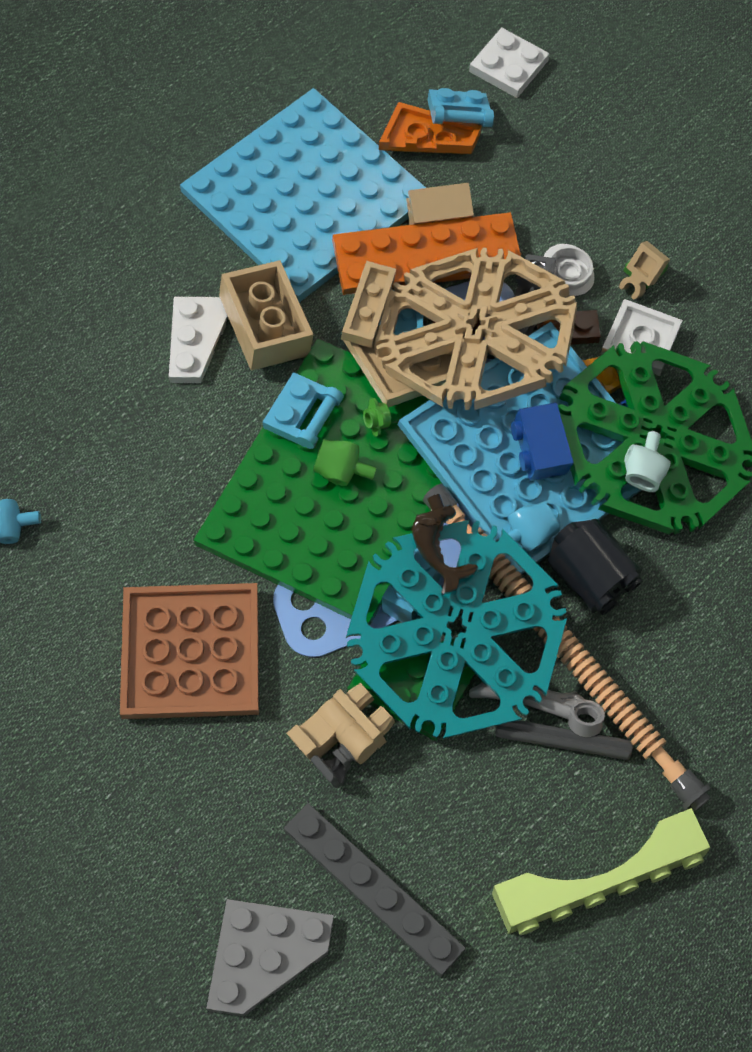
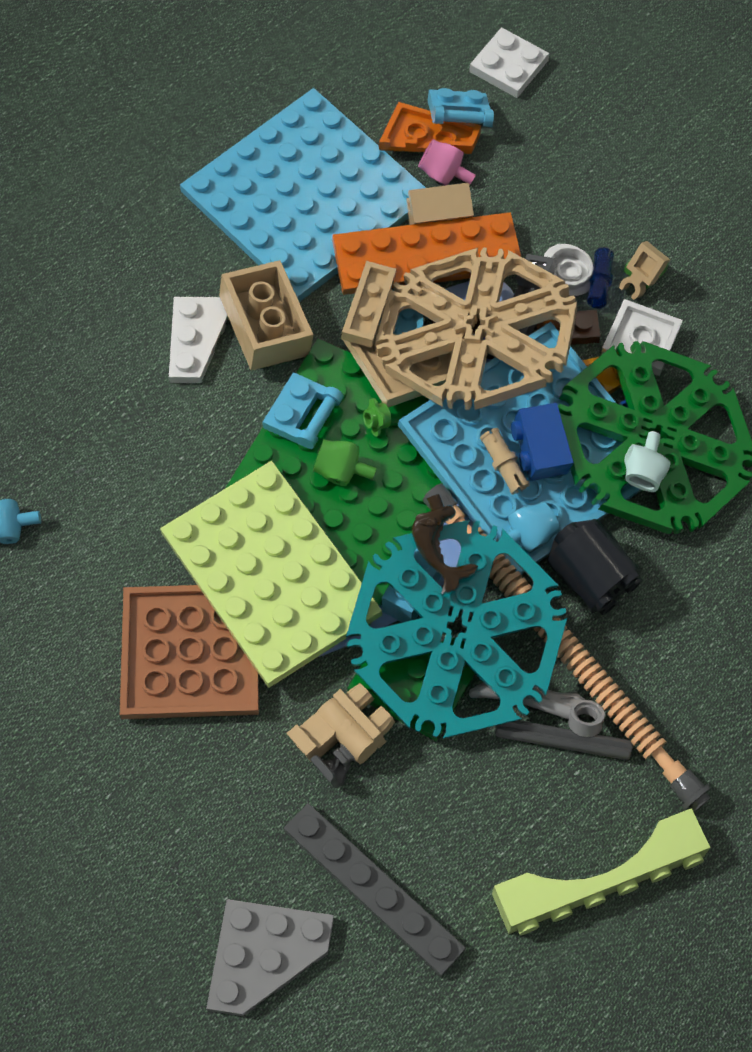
(268, 572): none -> yellowish green plate
(443, 162): none -> bright pink piece
(504, 461): none -> tan pin
(600, 278): none -> clear blue pin

